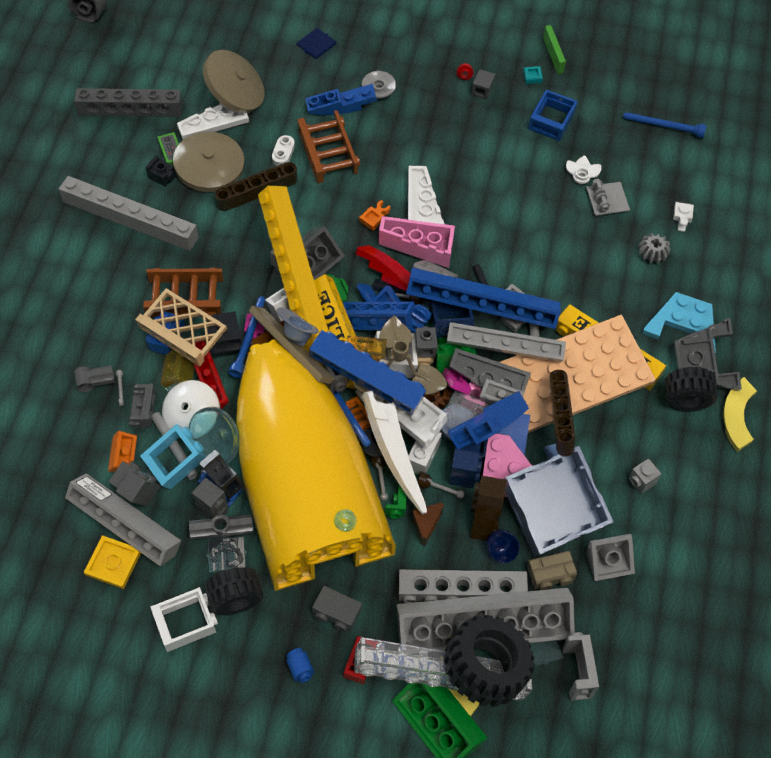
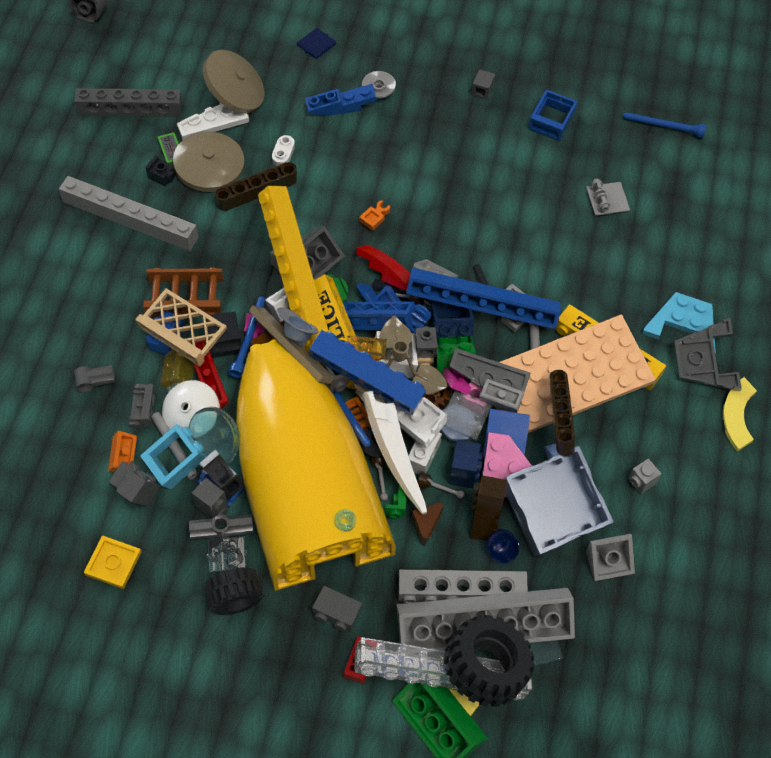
(119, 374): light grey hinge -> none
(123, 519): light grey brick -> none
(179, 602): white window -> none
(300, 665): blue brick -> none
(315, 156): dark orange fence -> none
(418, 238): bright pink wedge -> none
(421, 198): white wing -> none
(465, 68): red plate -> none
(490, 422): blue slope -> none
(506, 342): light grey plate -> none
(533, 75): teal tile -> none
(552, 570): dark tan brick -> none
(554, 49): bright green tile -> none
(583, 170): white plate -> none
(588, 683): light grey panel -> none
(654, 248): light grey gear -> none
(683, 214): white plate -> none
(691, 389): black tyre -> none

